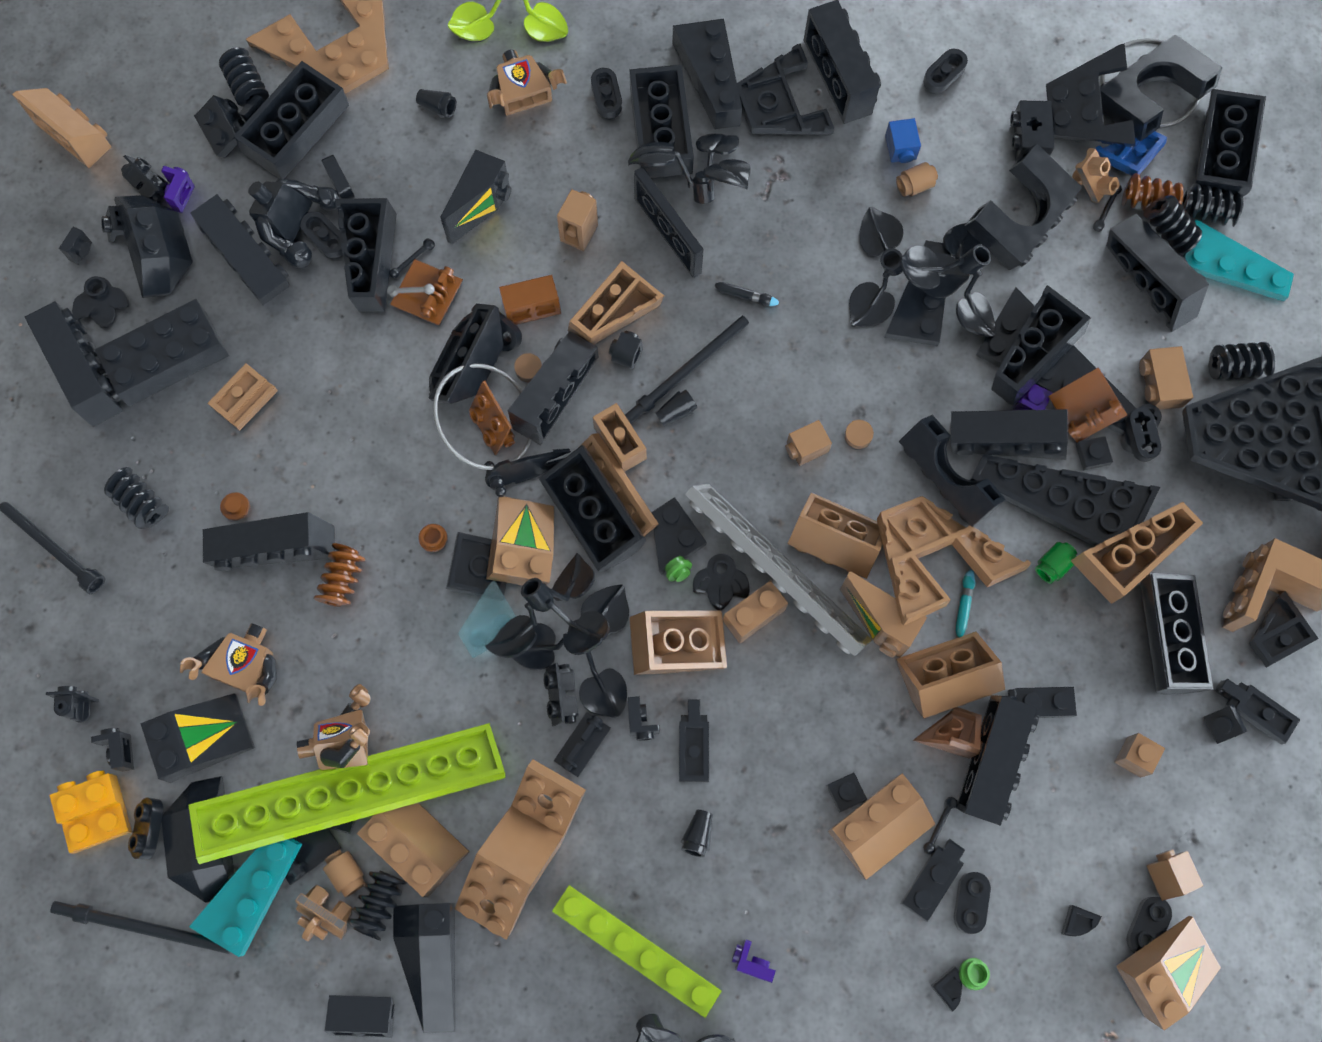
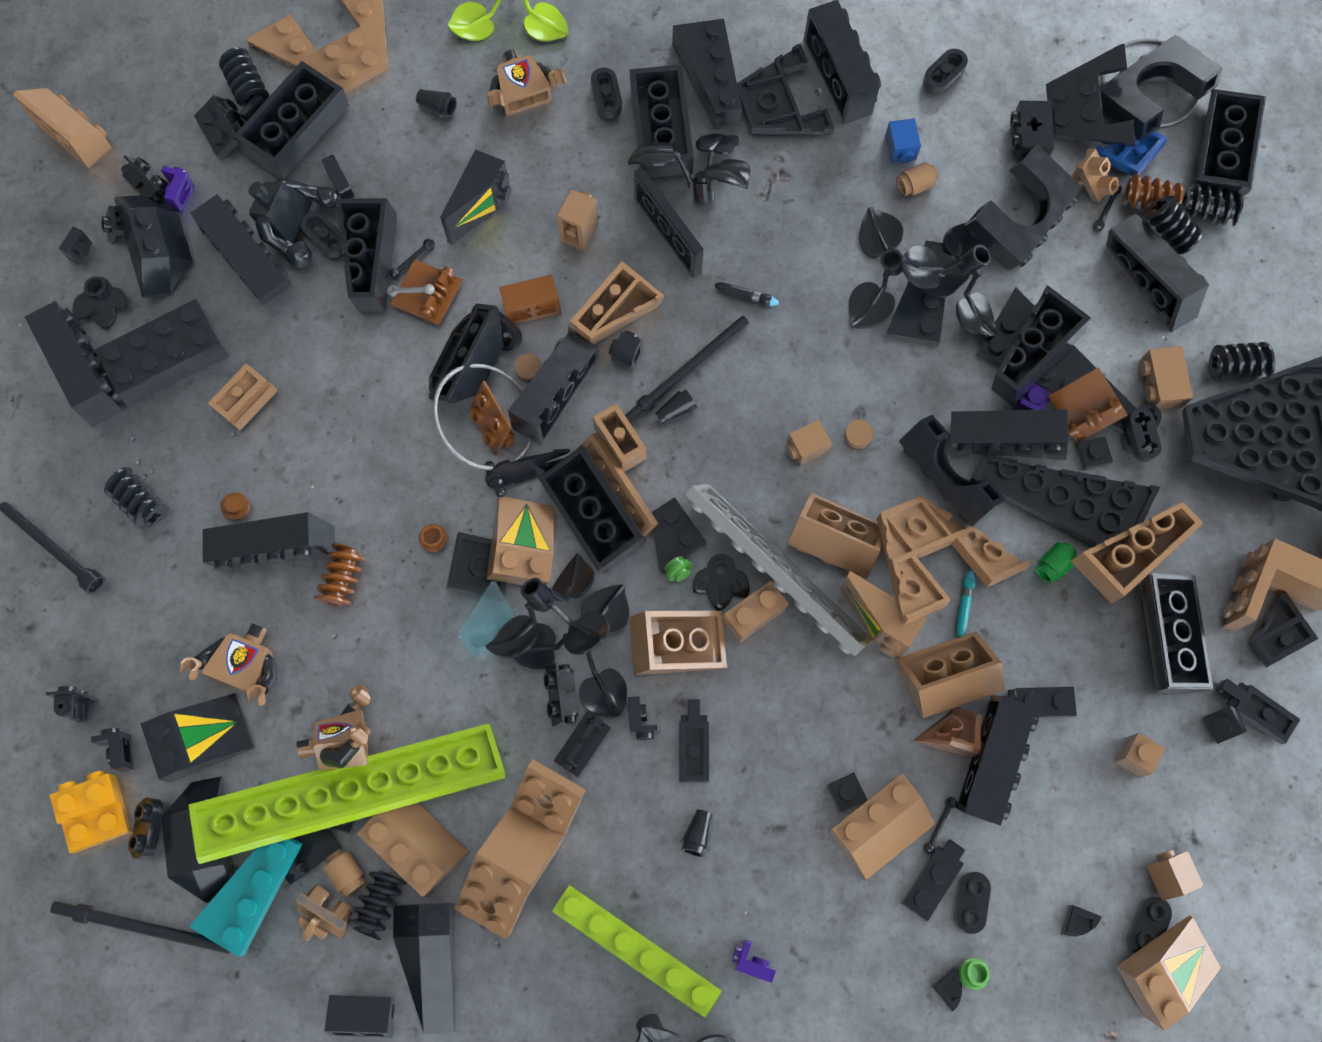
(1238, 266): teal wing -> none

